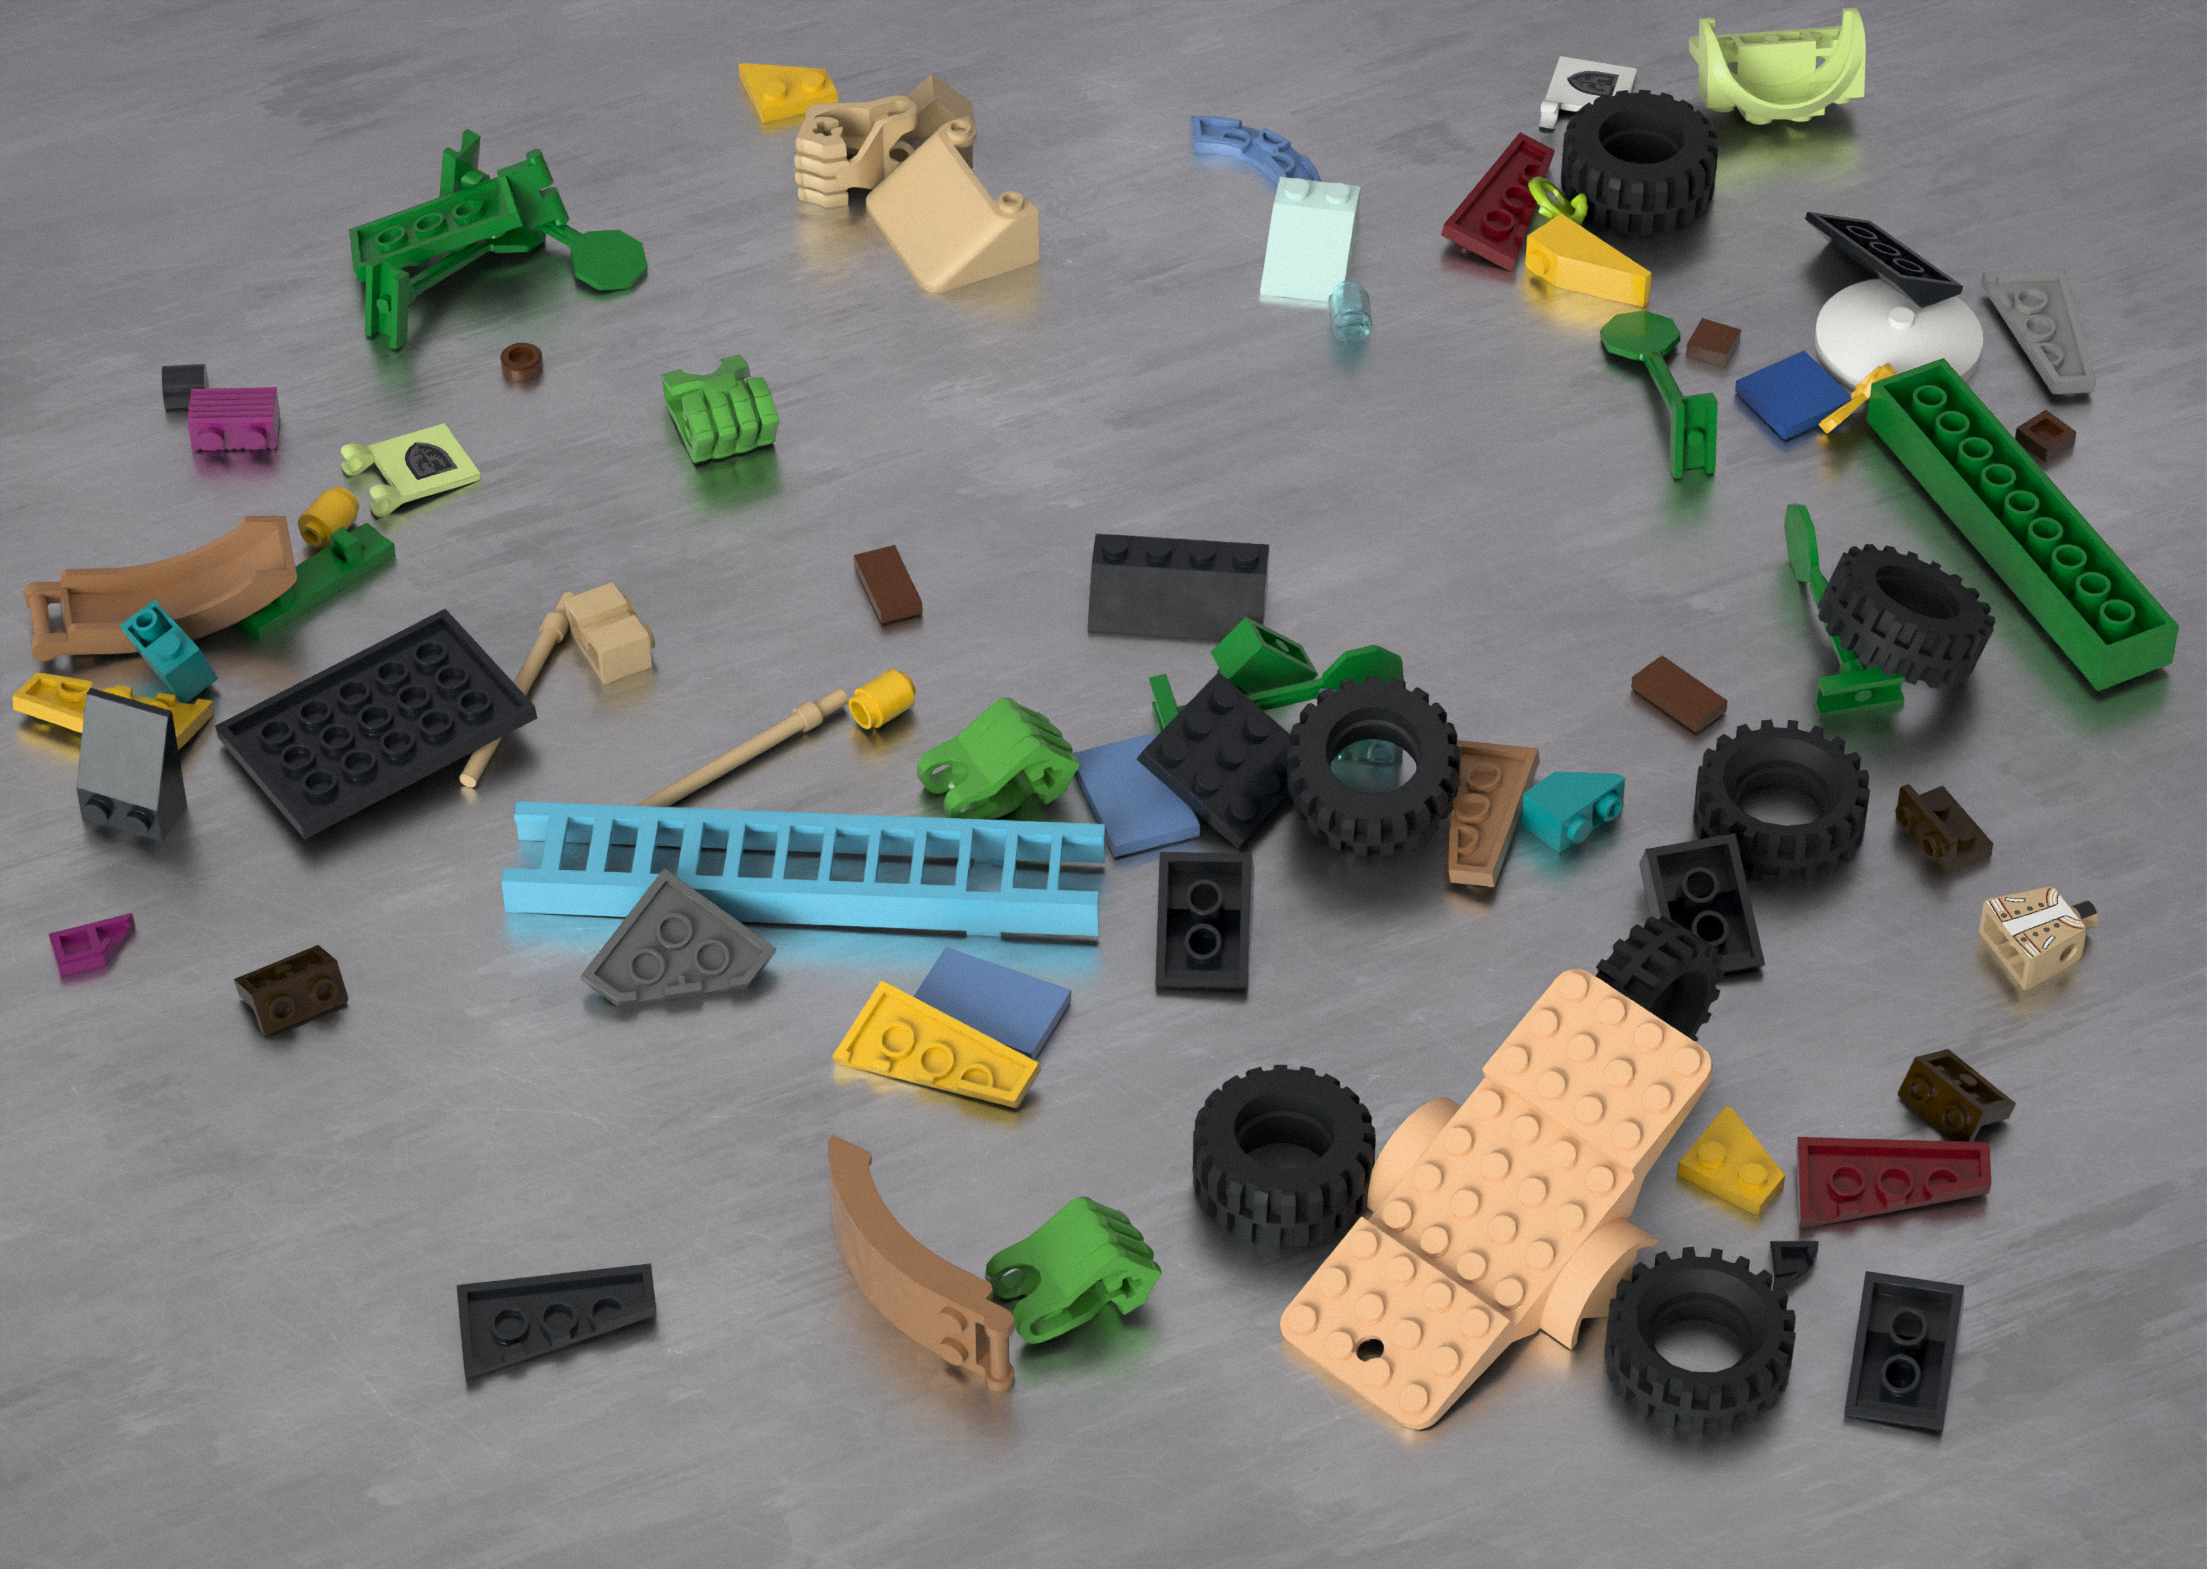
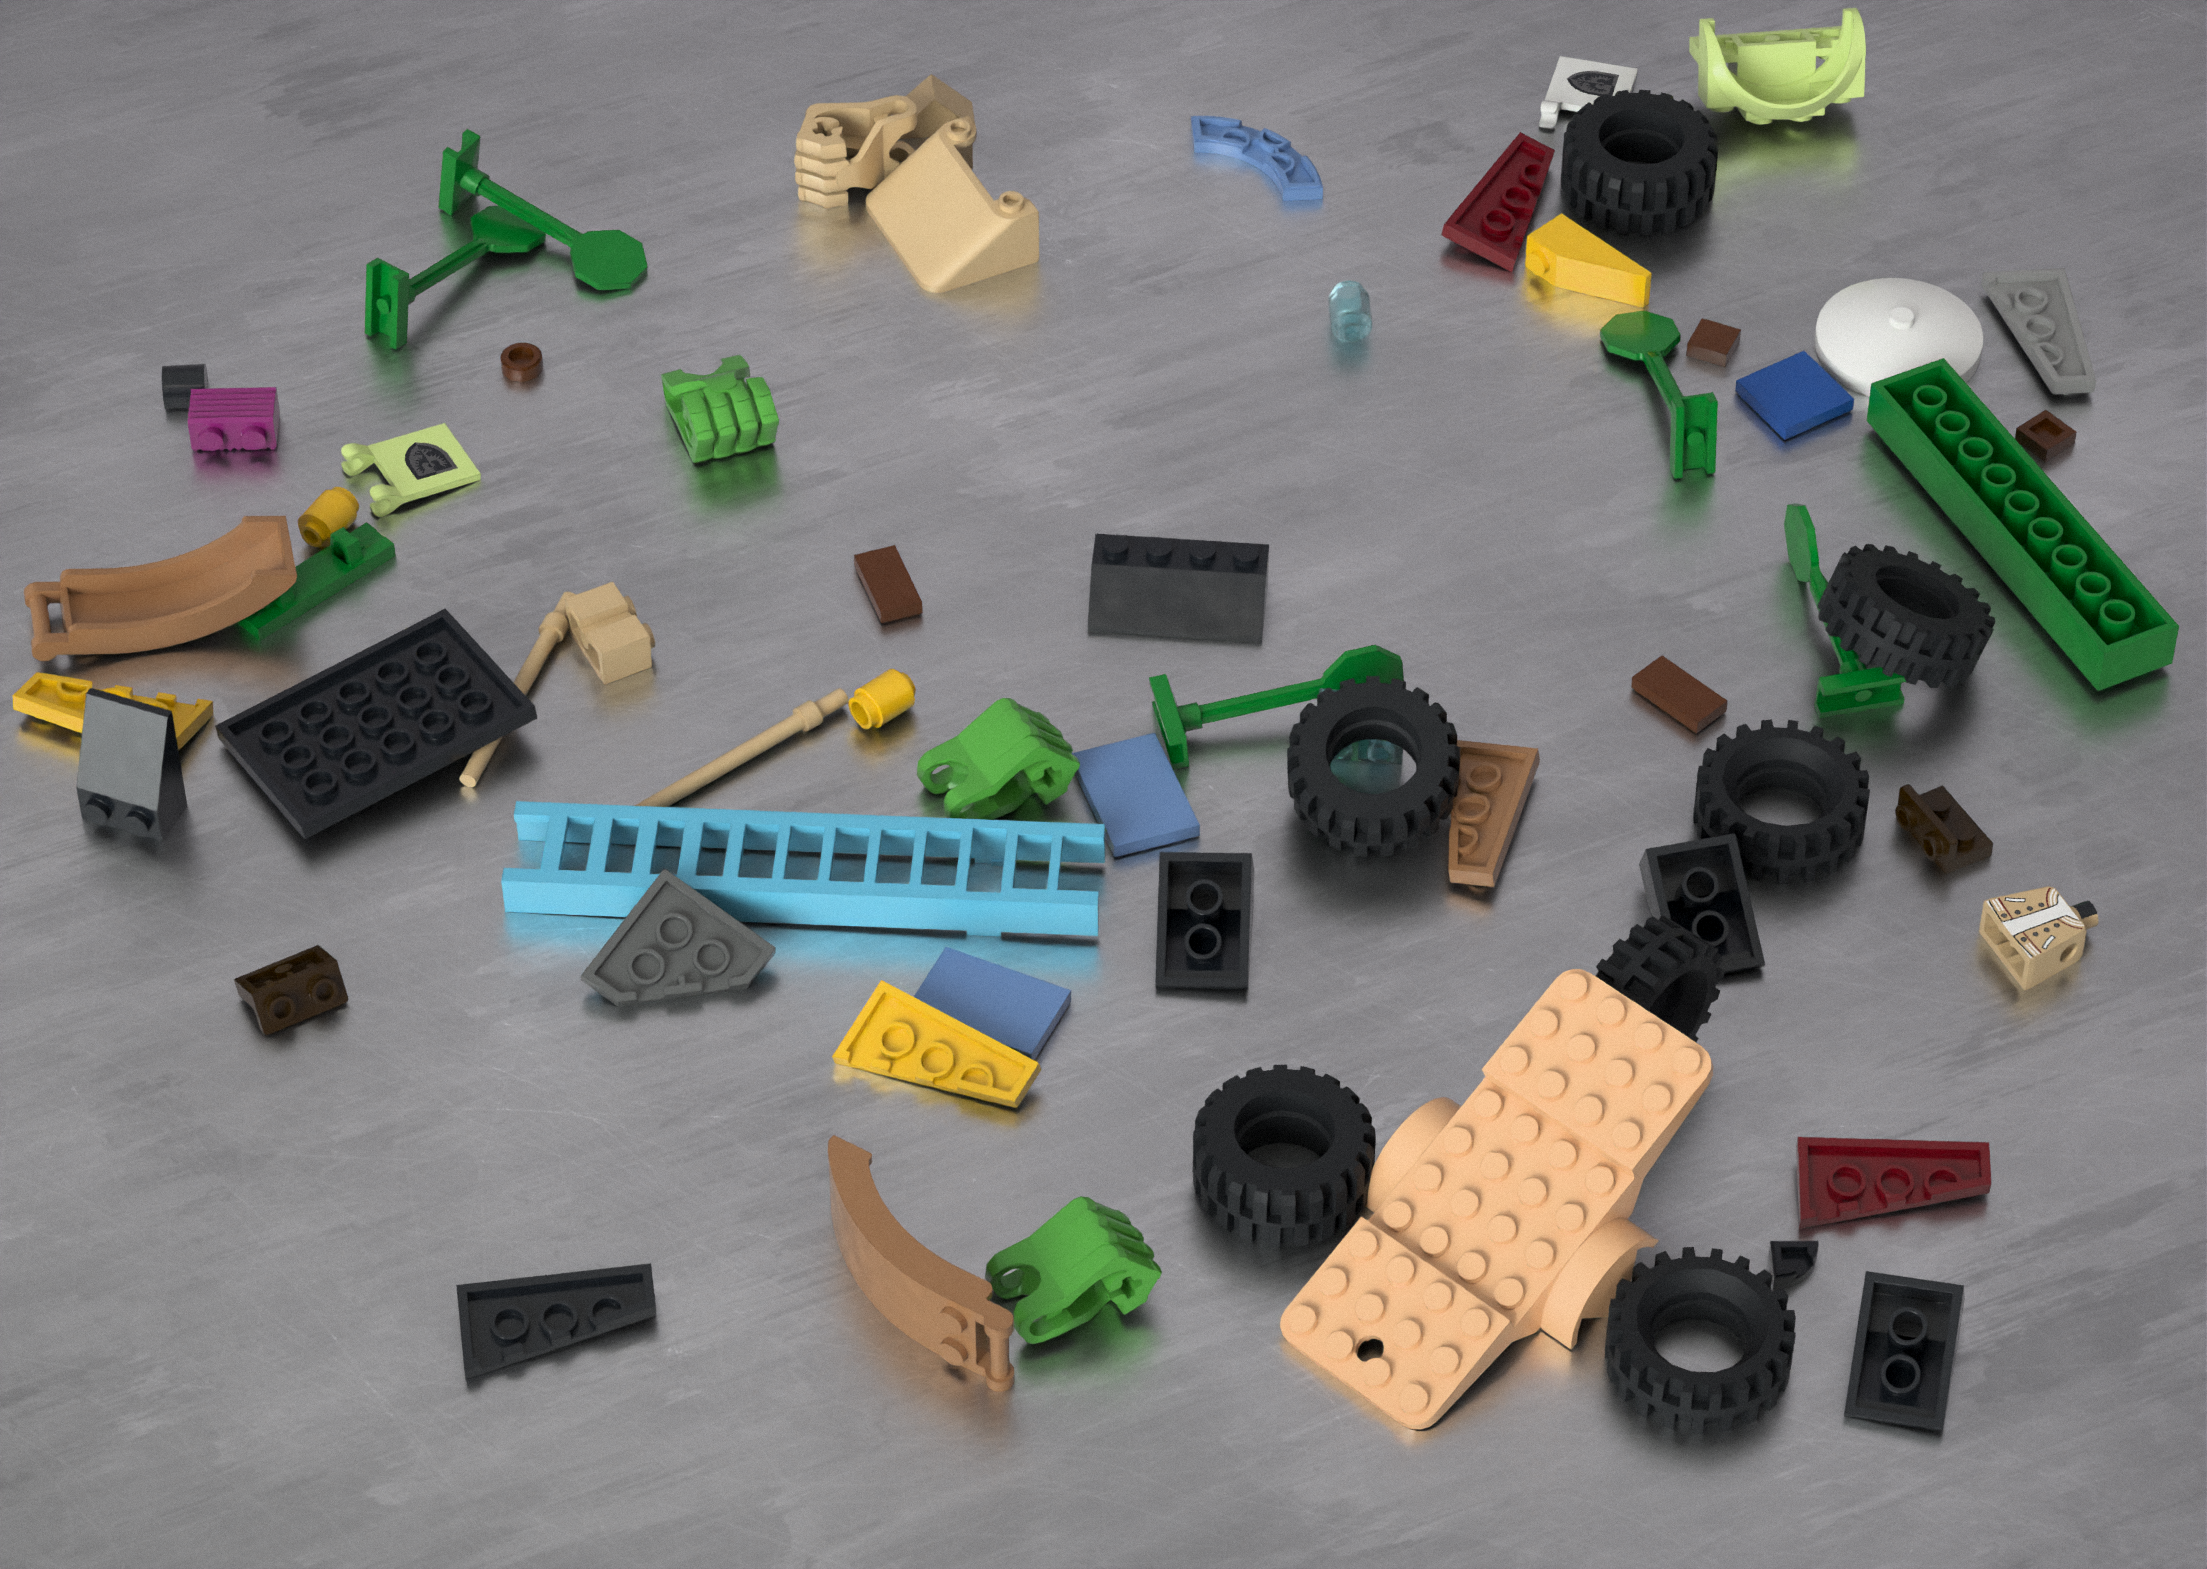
(90, 944): magenta tile -> none
(169, 652): teal slope -> none
(462, 217): green hinge -> none
(785, 90): yellow wing -> none
(1223, 759): black plate -> none
(1261, 658): green slope -> none
(1310, 238): light aqua slope -> none
(1550, 208): lime piece -> none
(1571, 805): teal slope -> none
(1733, 1164): yellow wing -> none
(1859, 396): yellow piece -> none
(1886, 258): black slope -> none
(1953, 1095): dark brown bracket -> none

